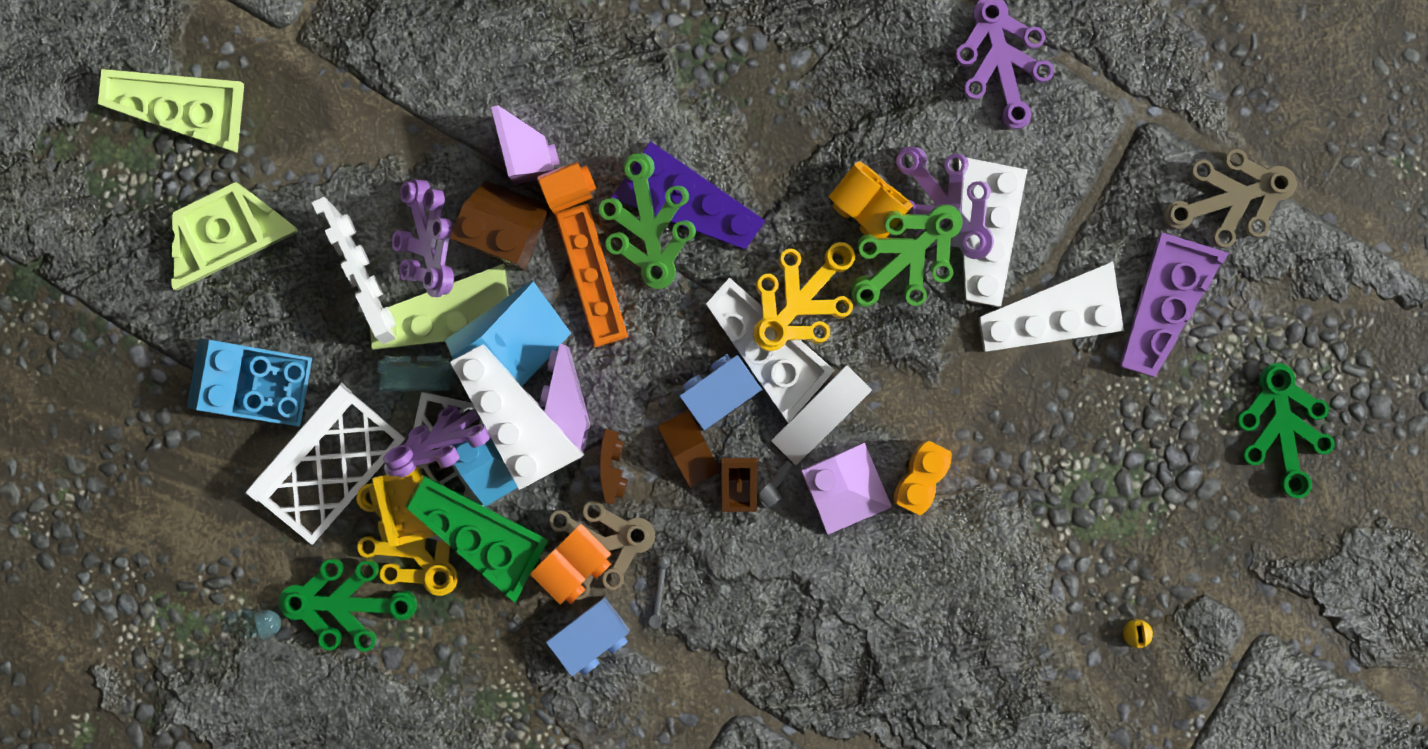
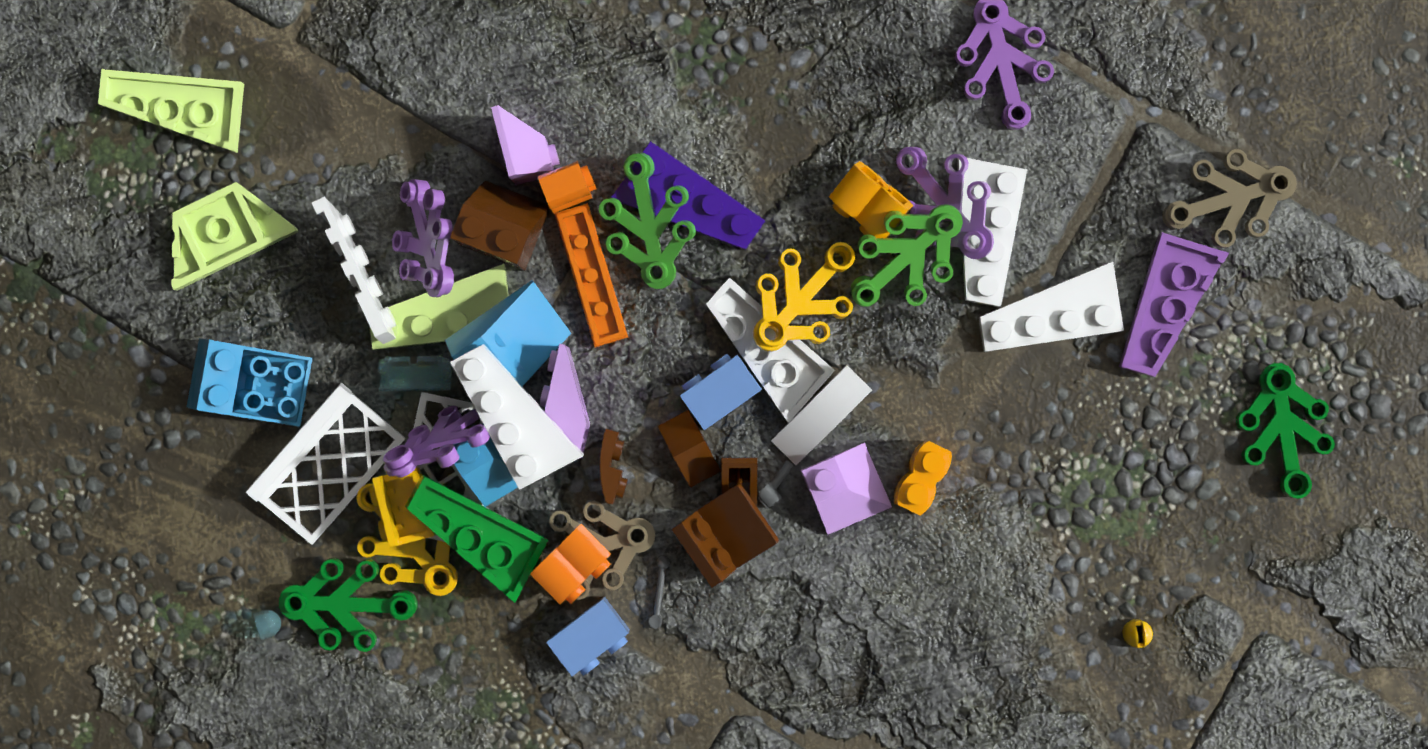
(725, 534): none -> reddish brown bracket

